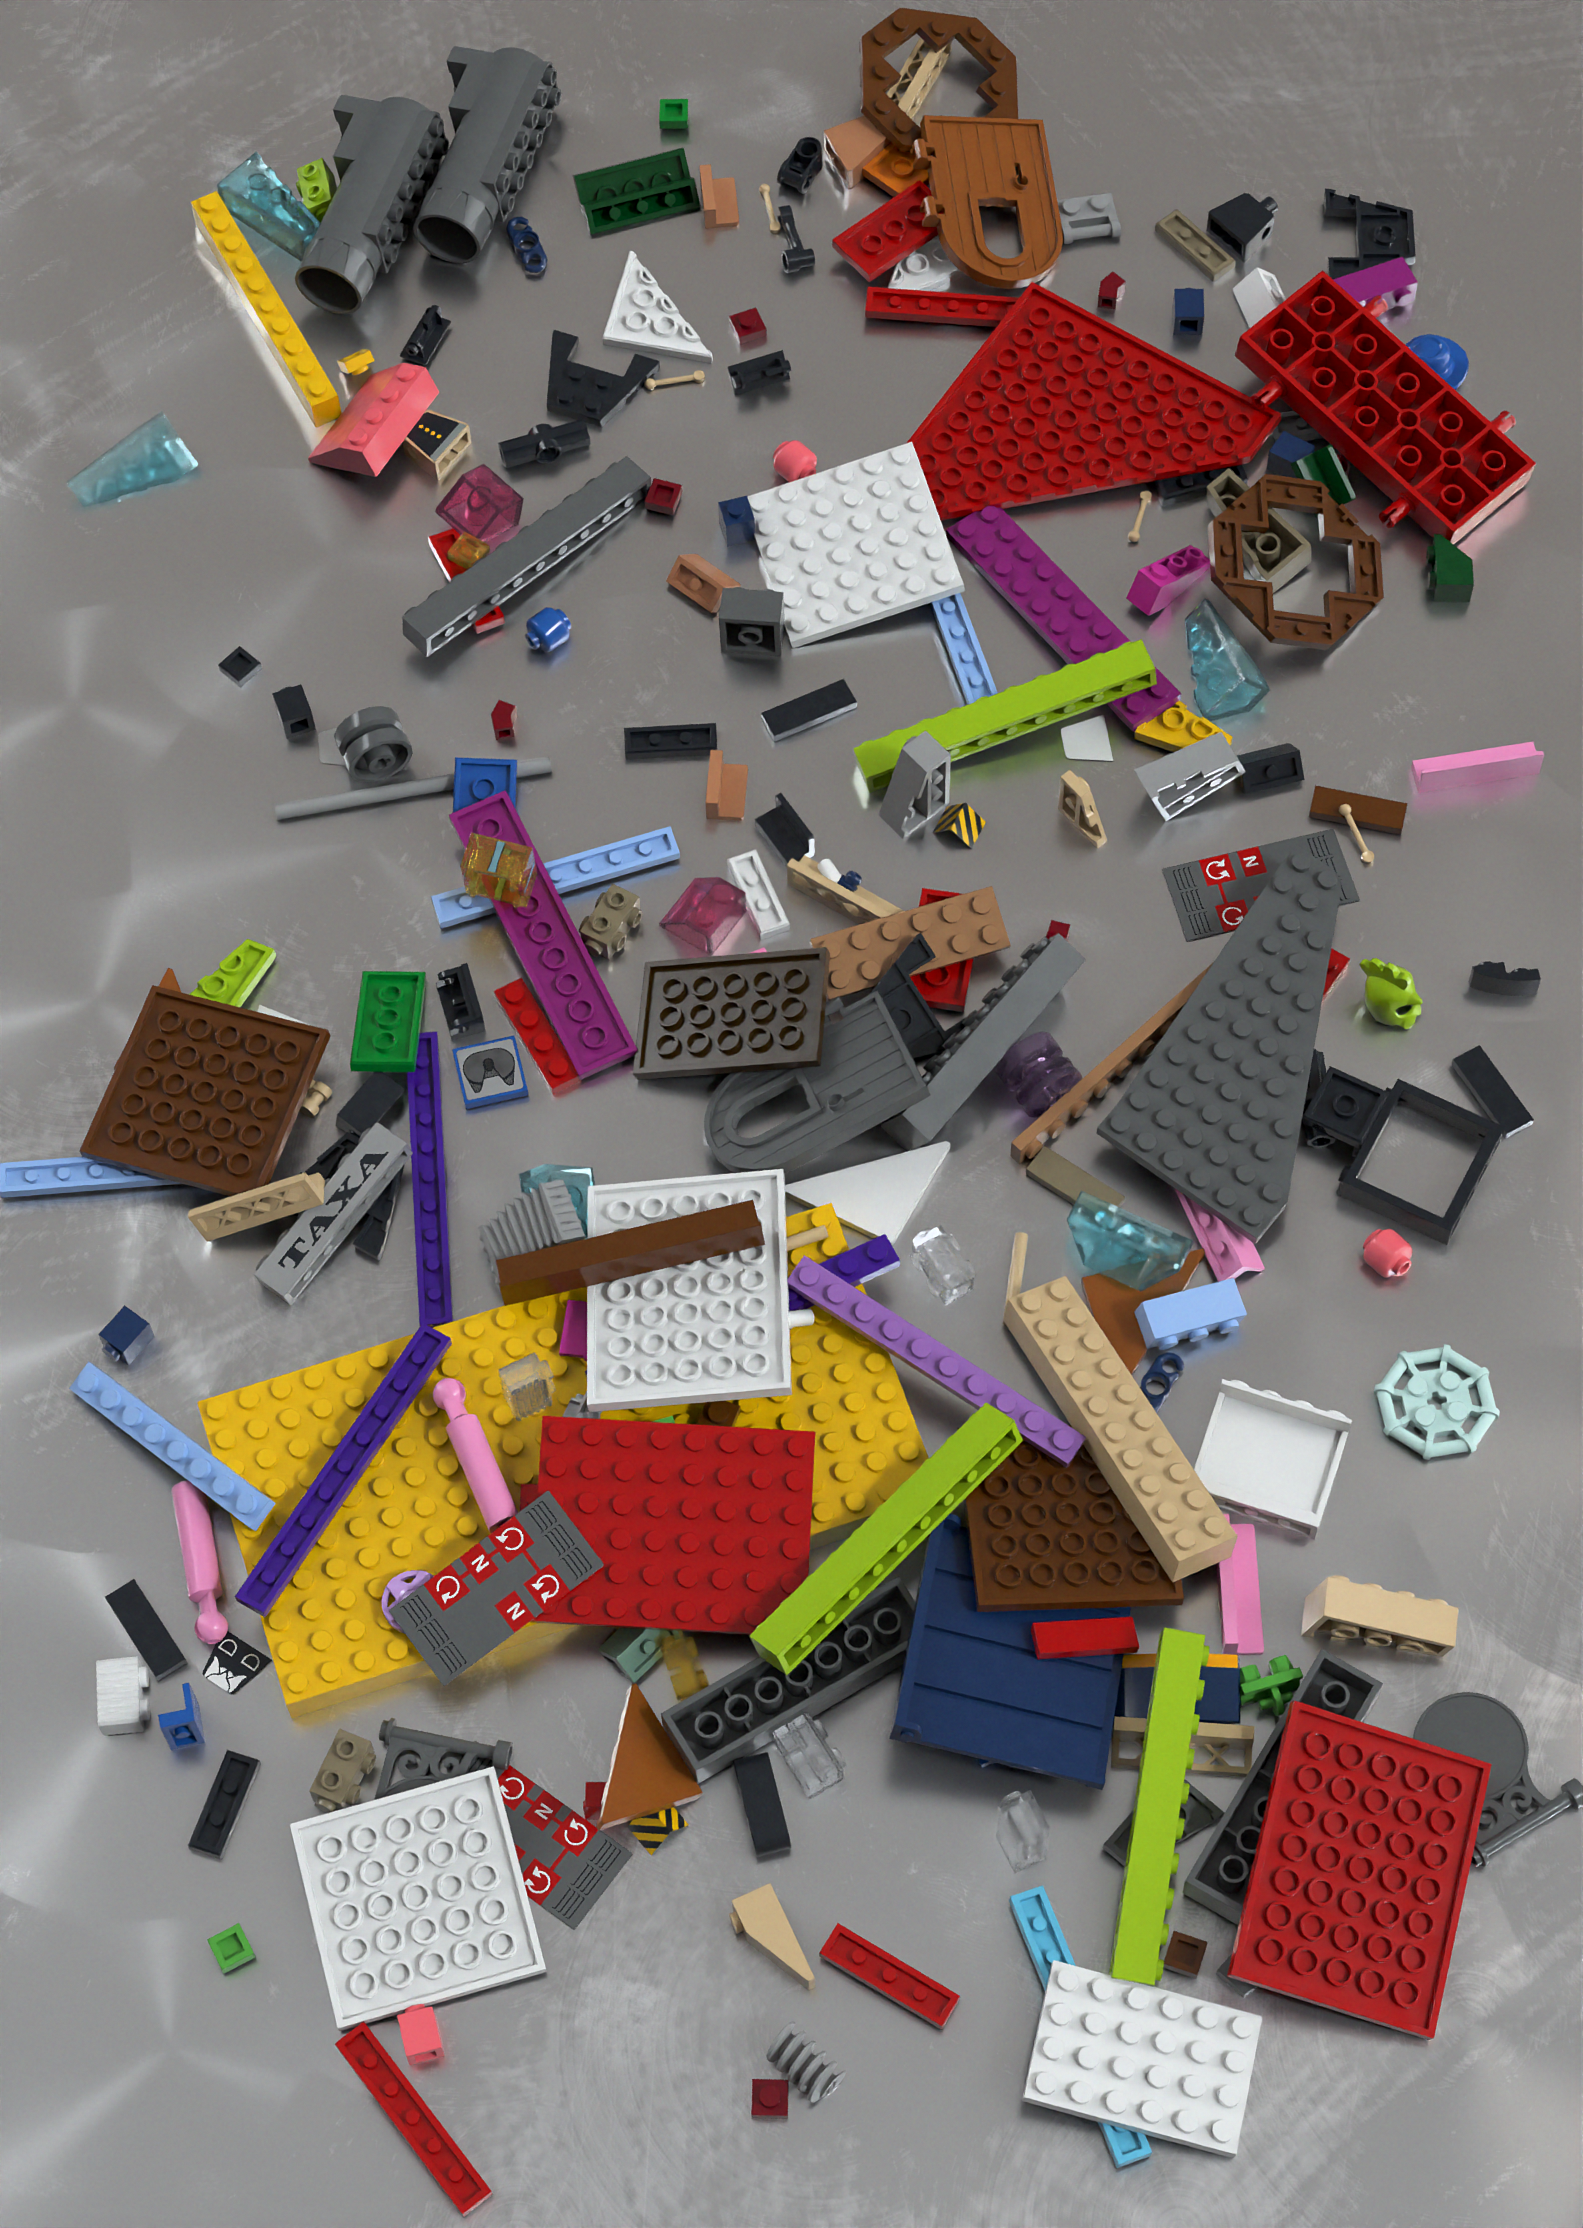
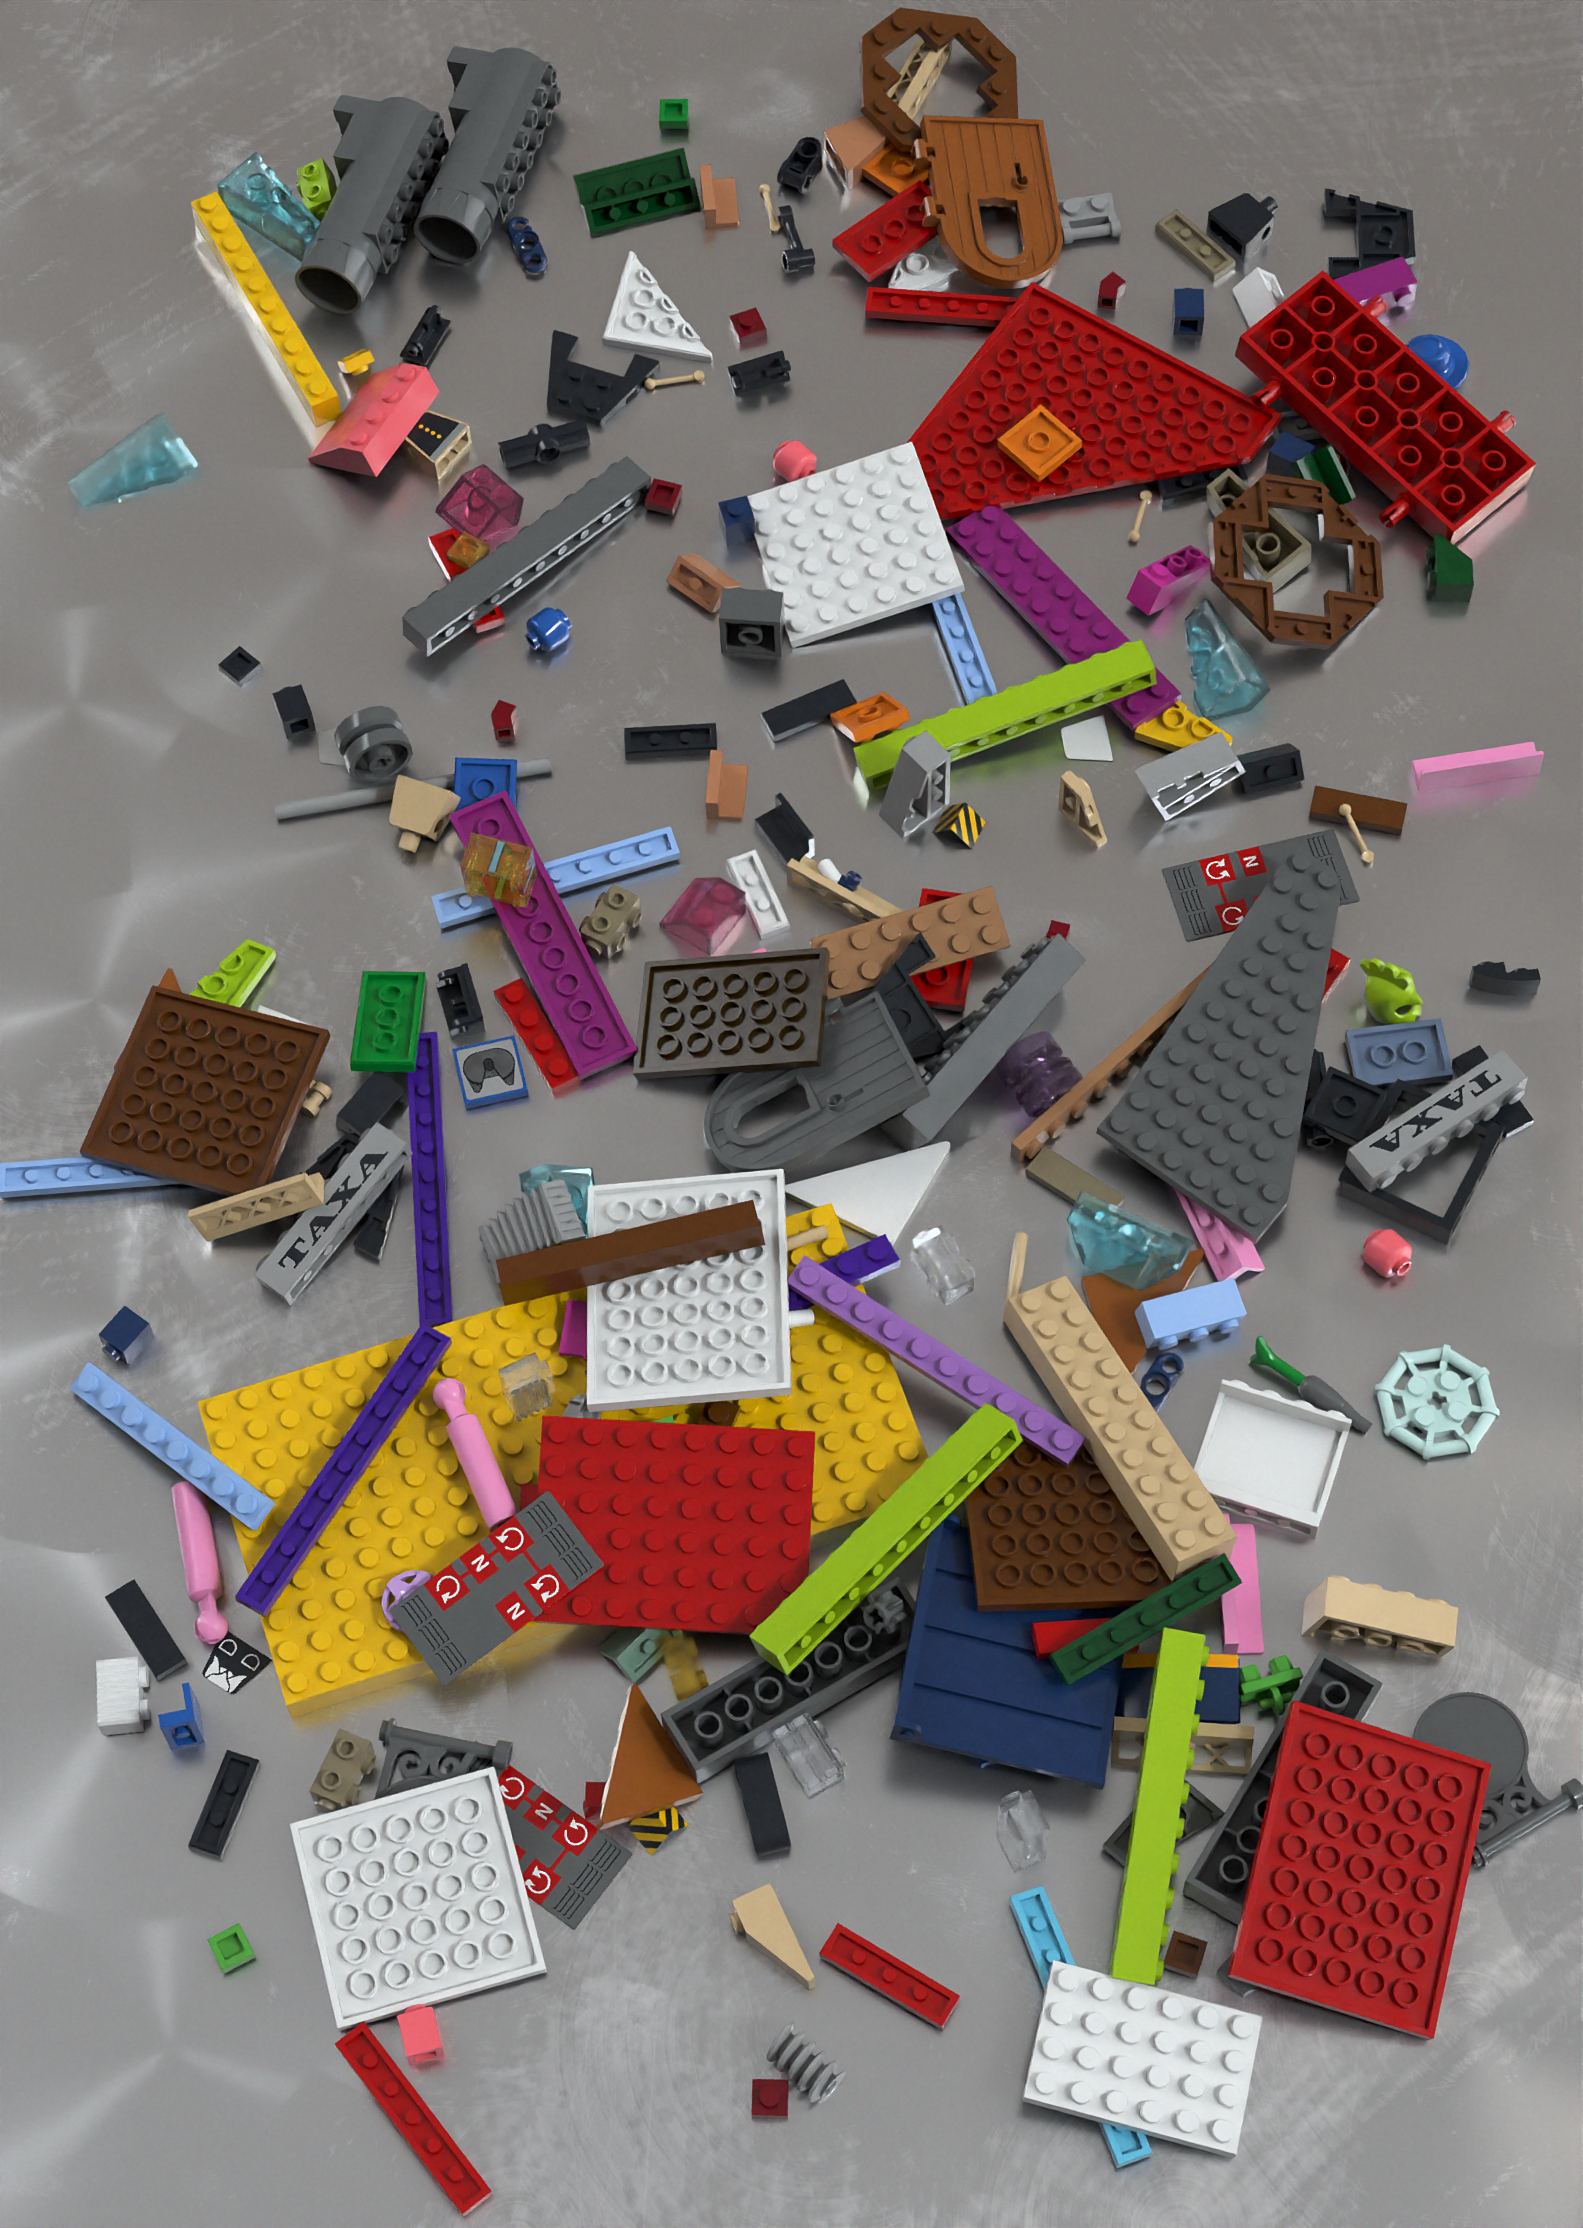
(420, 811): none -> tan torso
(870, 717): none -> orange plate
(883, 1611): none -> dark grey gear
(1039, 443): none -> orange plate
(1145, 1619): none -> dark green plate
(1310, 1387): none -> dark grey piece
(1401, 1051): none -> sand blue plate
(1436, 1121): none -> light grey brick

